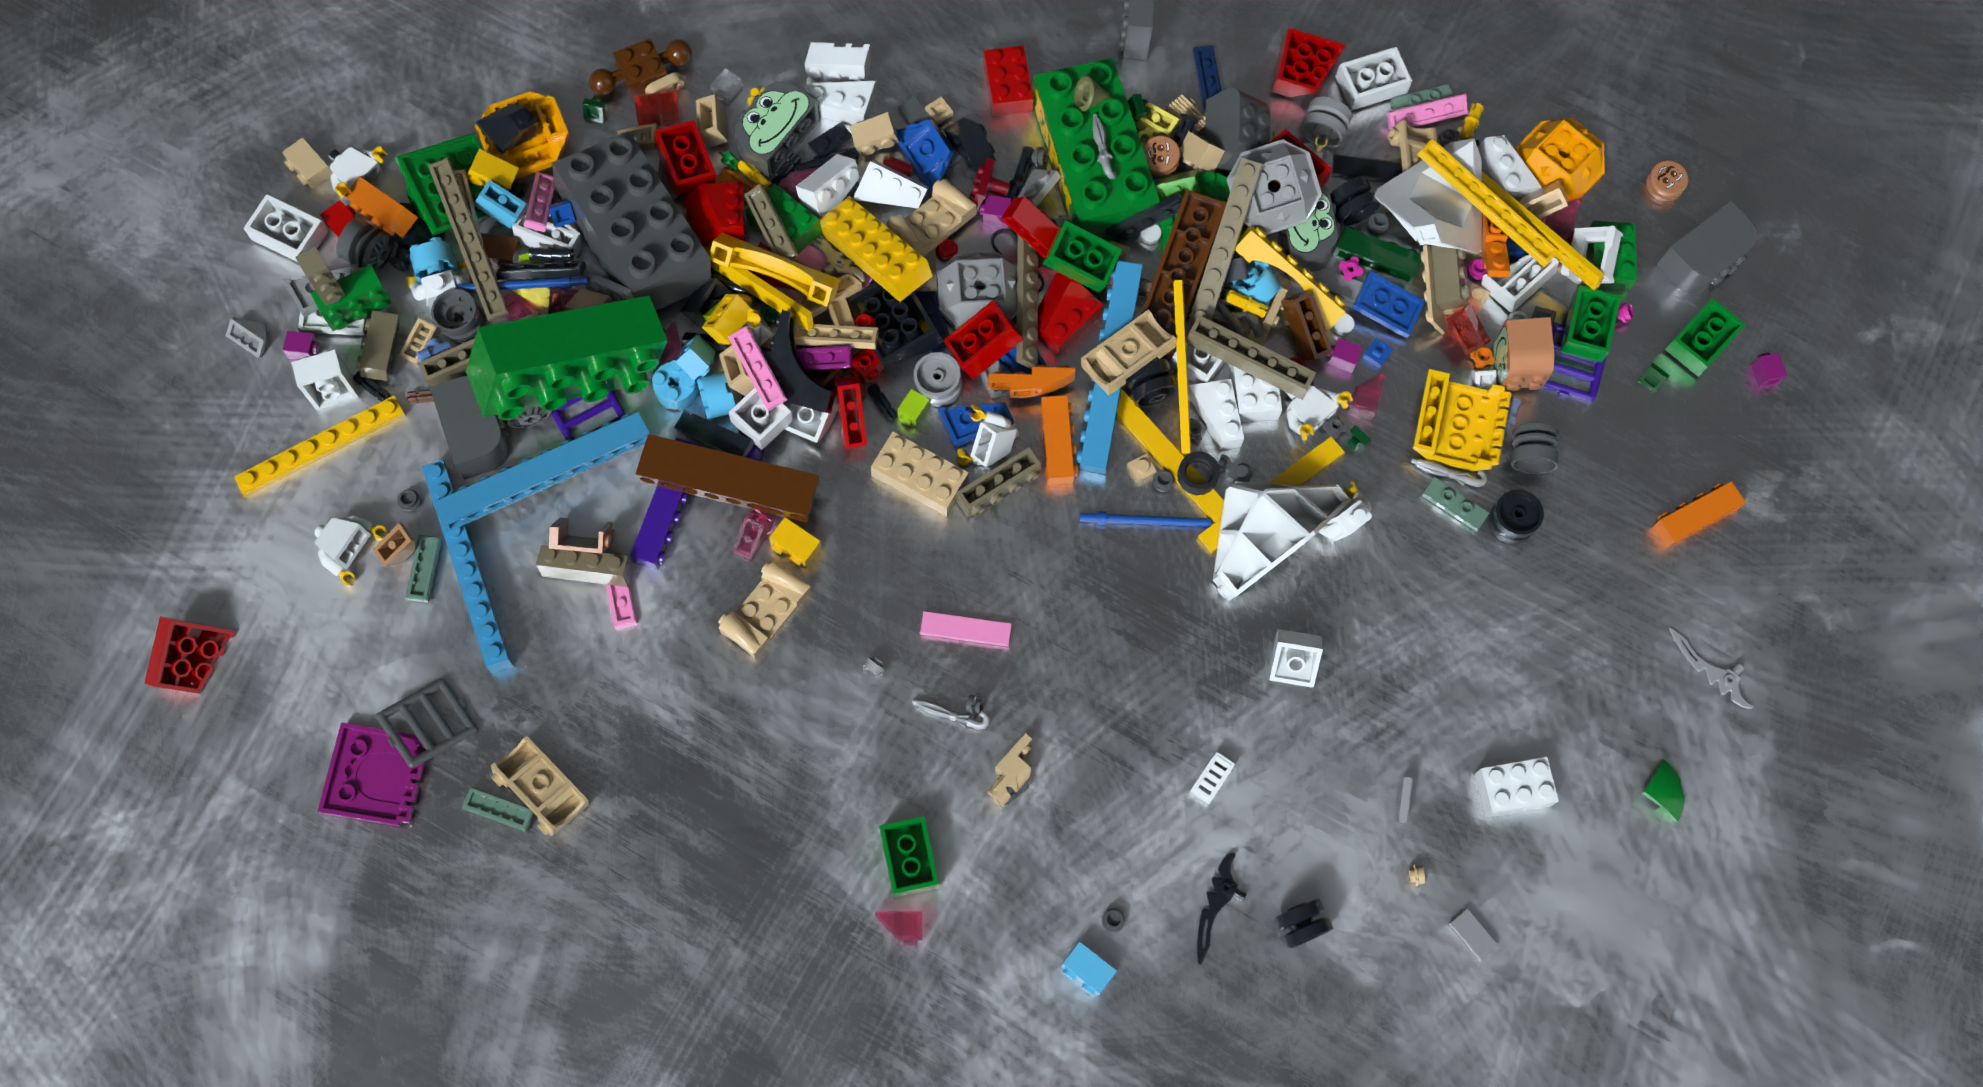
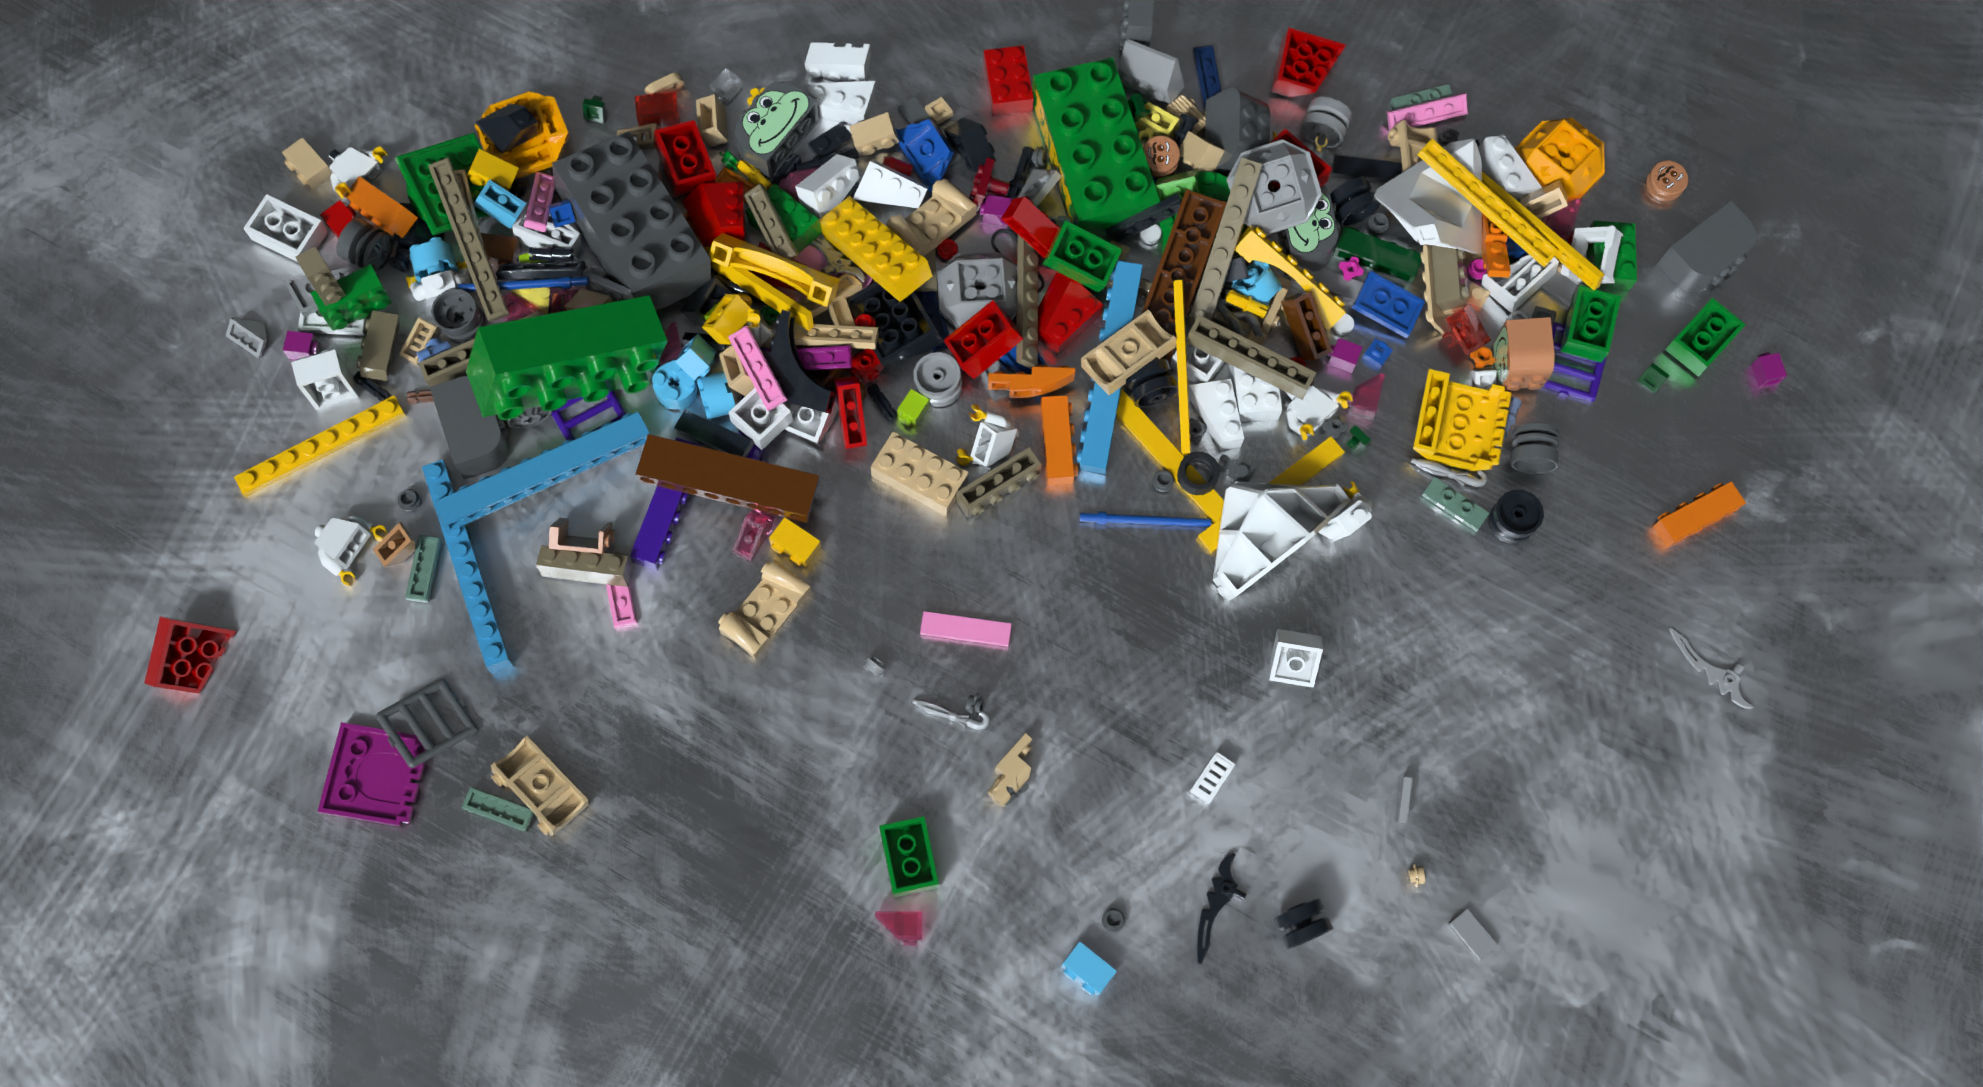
(639, 66): reddish brown brick -> none
(960, 424): blue wing -> none
(1088, 93): olive hat -> none
(1104, 156): light grey piece -> none
(1141, 468): tan plate -> none
(1150, 71): none -> light grey slope
(1373, 78): white brick -> none
(1472, 121): yellow axle -> none
(1516, 787): white brick -> none
(1625, 312): dark pink plate -> none
(1666, 791): green brick -> none

